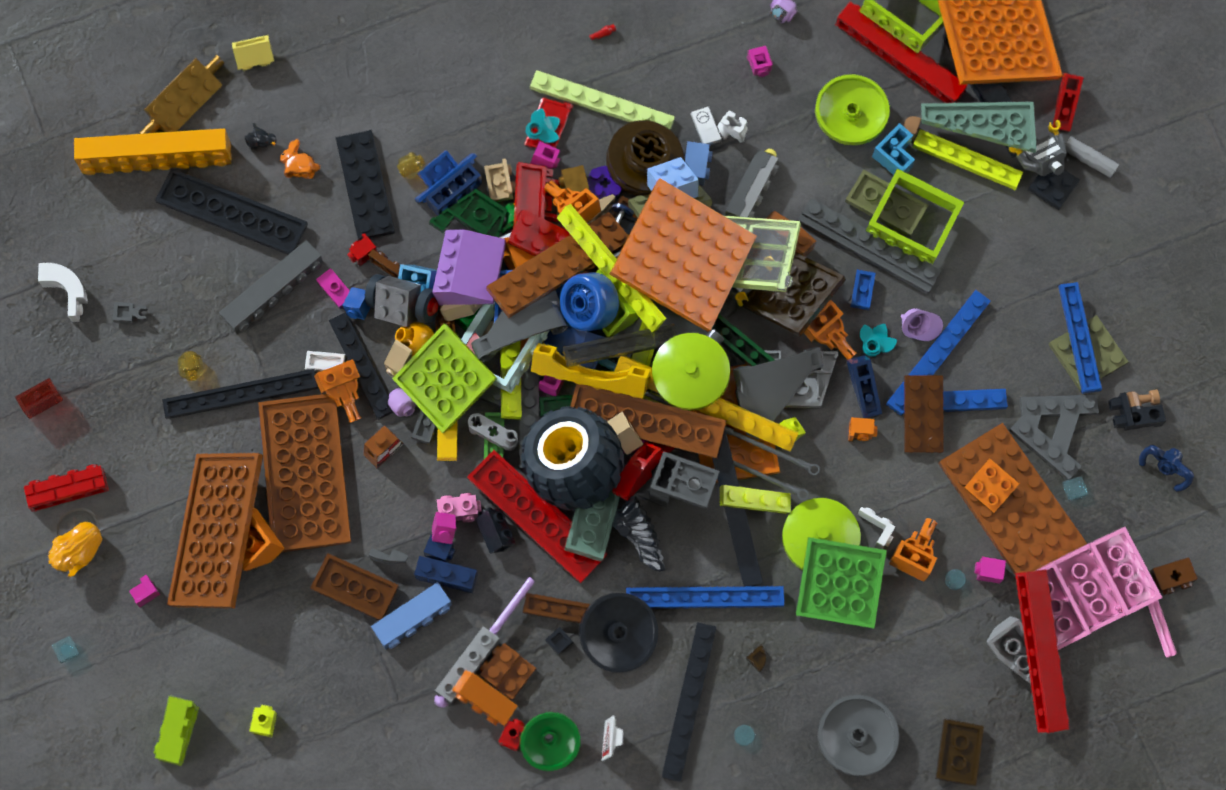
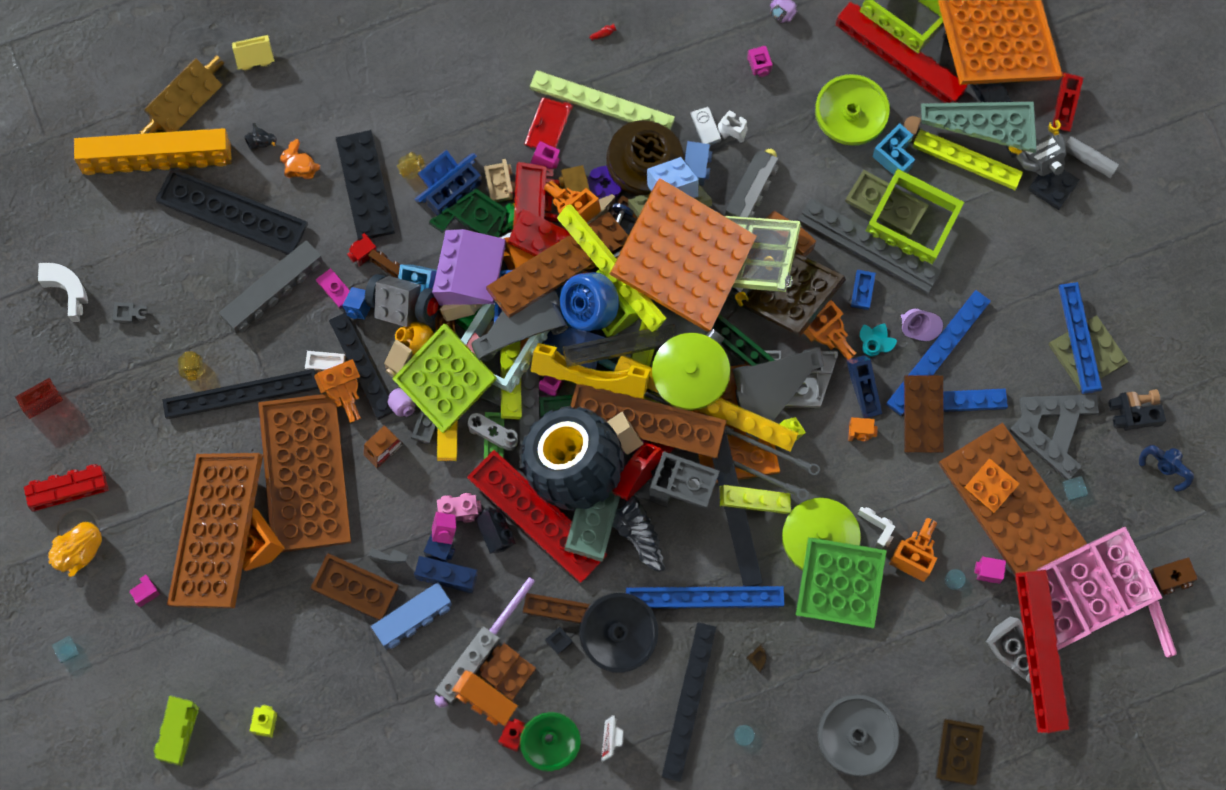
(544, 125): teal plate -> none

